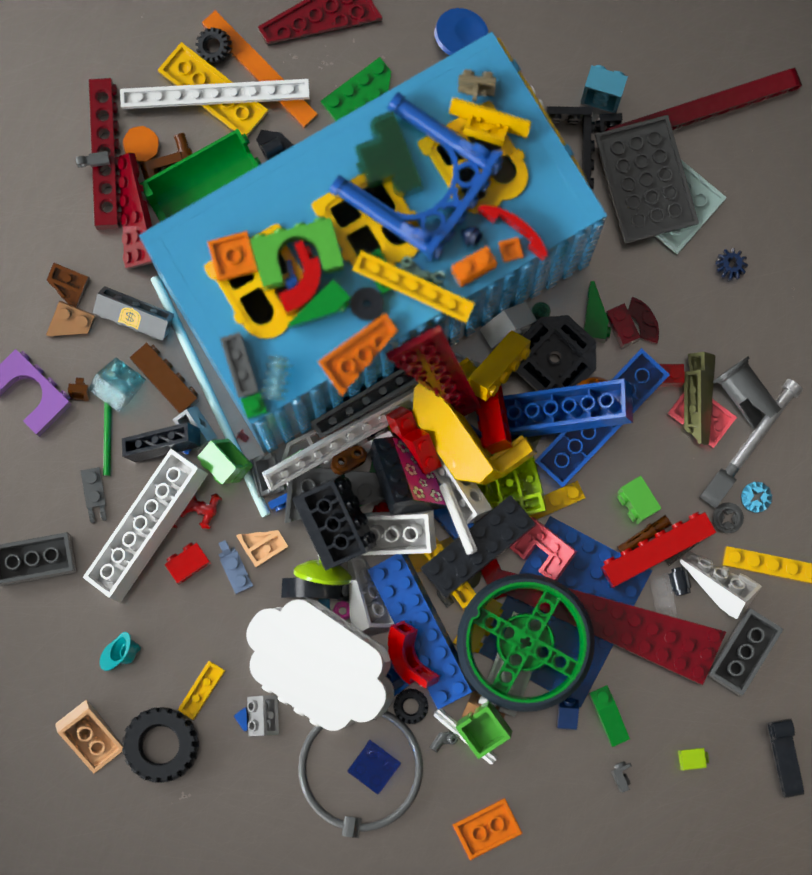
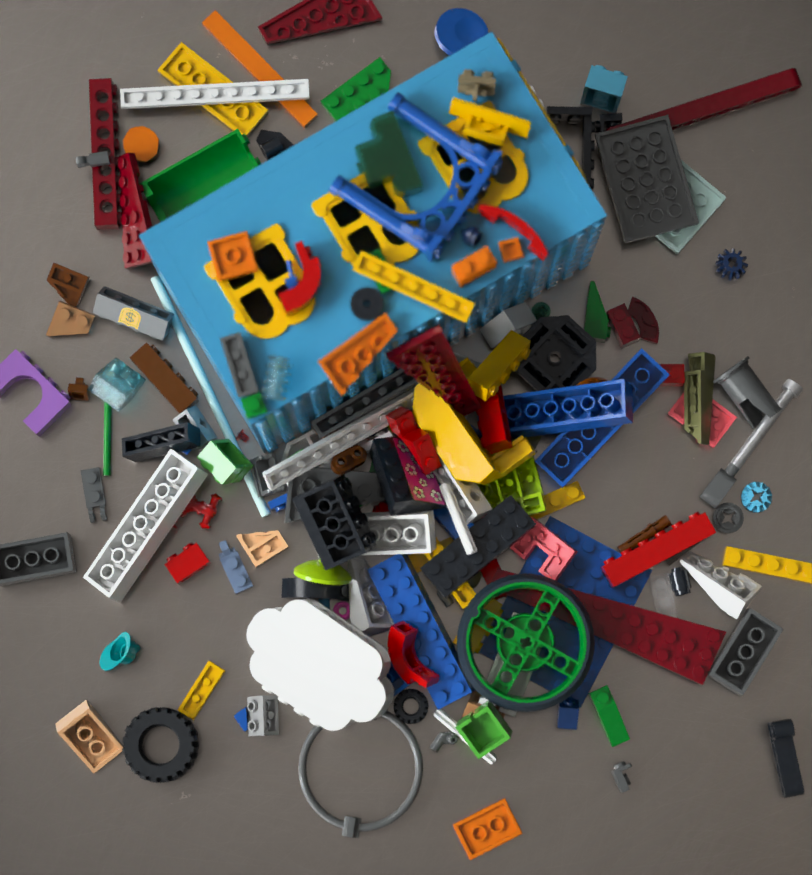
(157, 165): reddish brown beam -> none
(203, 45): black tyre -> none
(318, 234): bright green arch -> none
(325, 304): green slope -> none
(374, 767): clear blue bracket -> none
(412, 268): sand green arm -> none
(639, 500): bright green piece -> none
(693, 759): lime brick -> none

